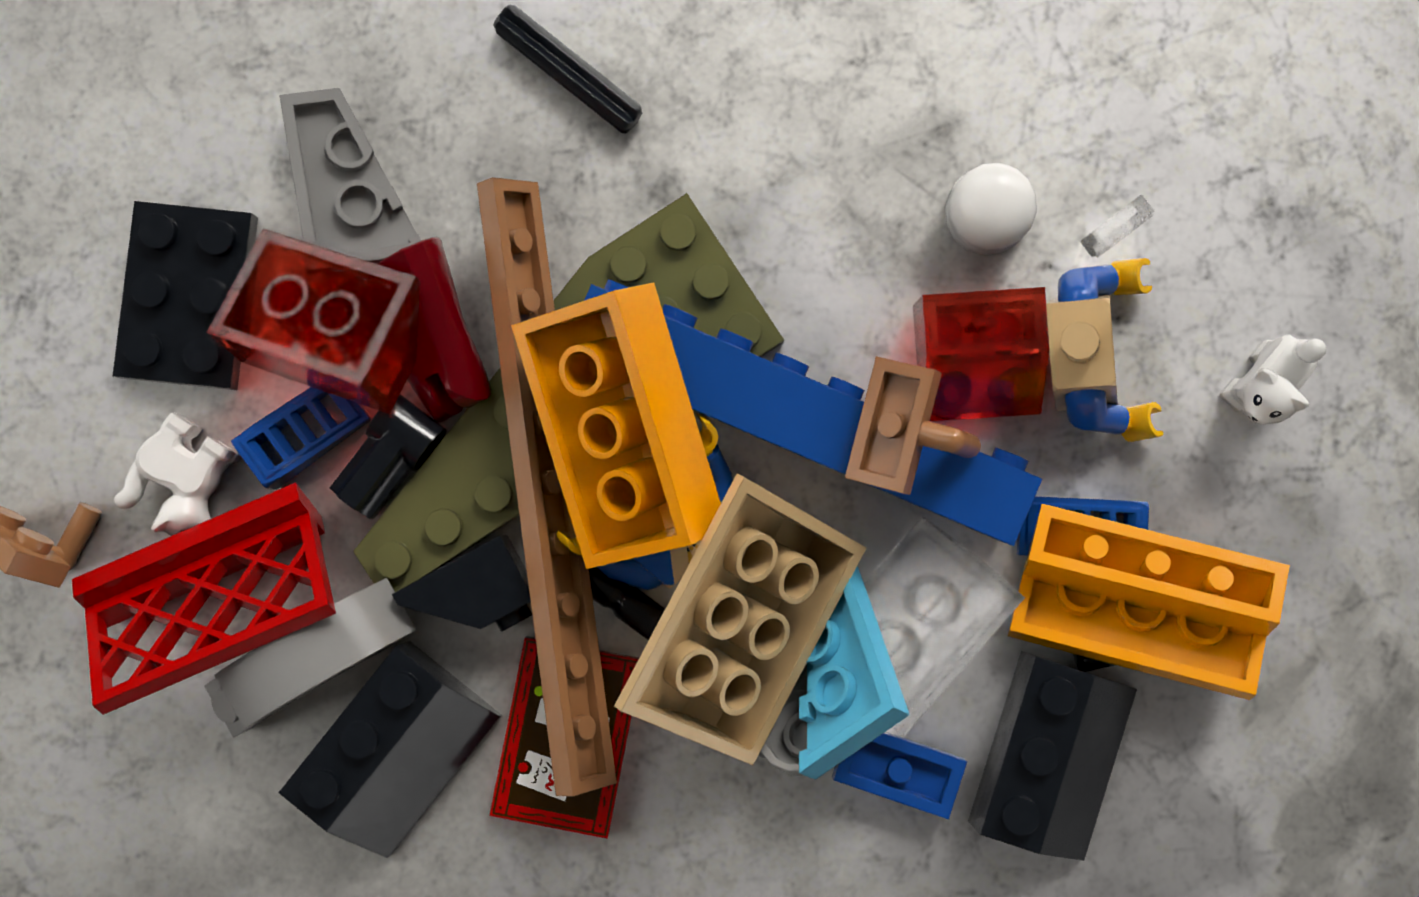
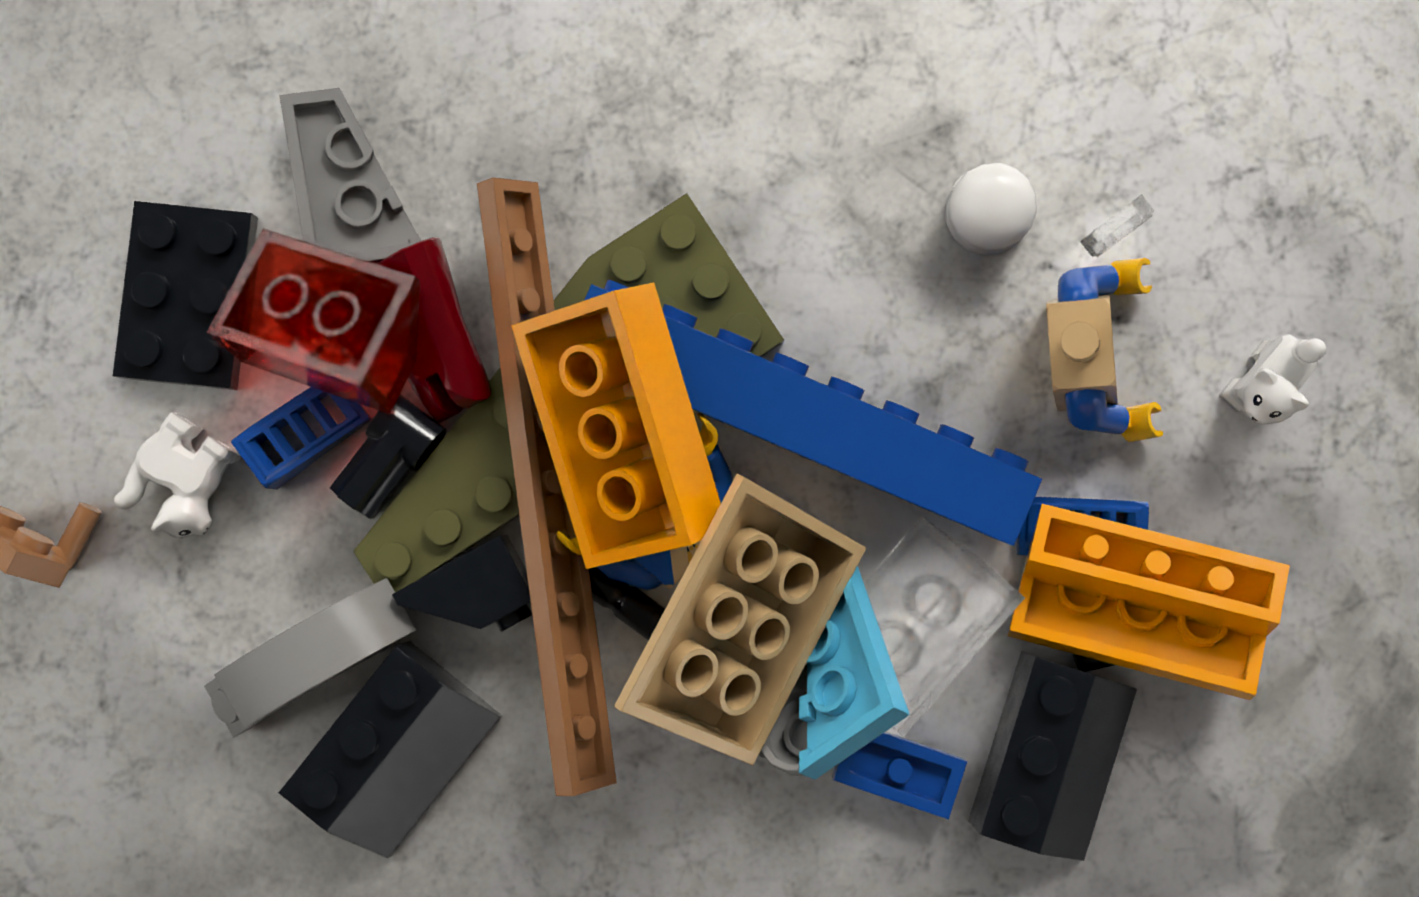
(195, 564): red fence -> none
(525, 772): tile -> none
(567, 68): black axle -> none
(897, 426): medium nougat plate -> none
(987, 349): clear red slope -> none

